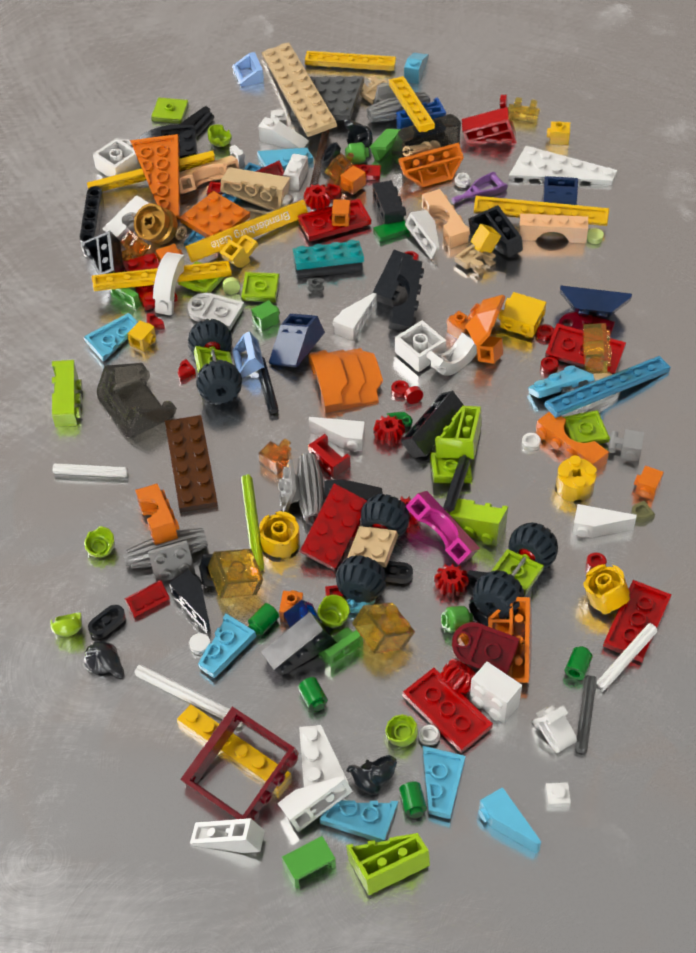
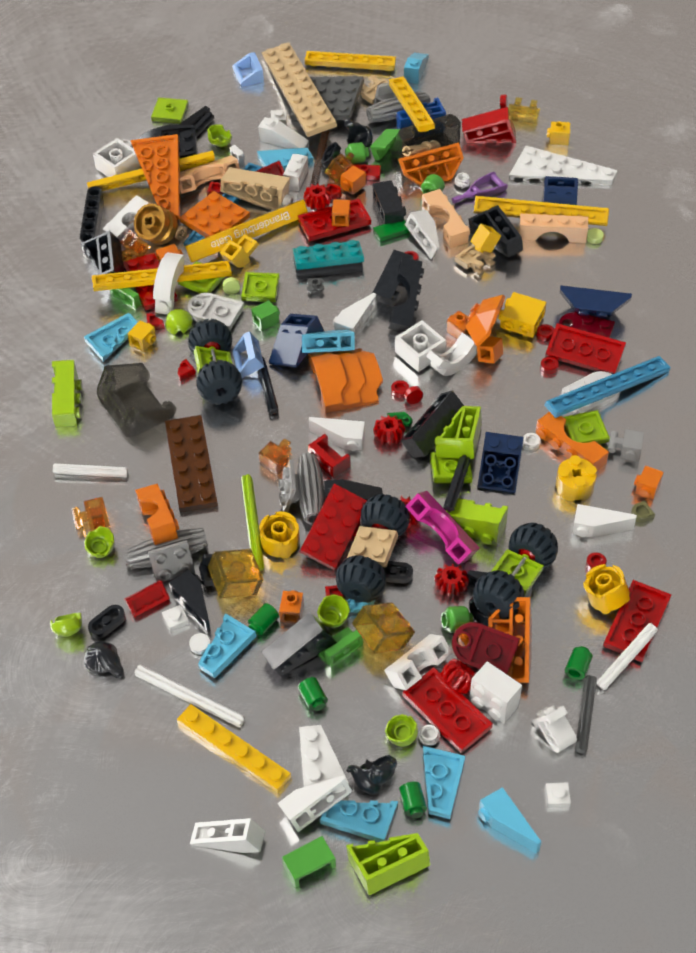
(94, 514): none -> clear orange brick
(175, 618): none -> white plate
(178, 320): none -> lime hair
(216, 743): dark red window -> none
(298, 611): clear blue panel -> none
(328, 341): none -> medium azure slope
(406, 669): none -> white arch
(432, 183): none -> bright green head
(500, 462): none -> dark blue slope
(568, 377): medium azure wing -> none
(596, 348): clear yellow brick -> none

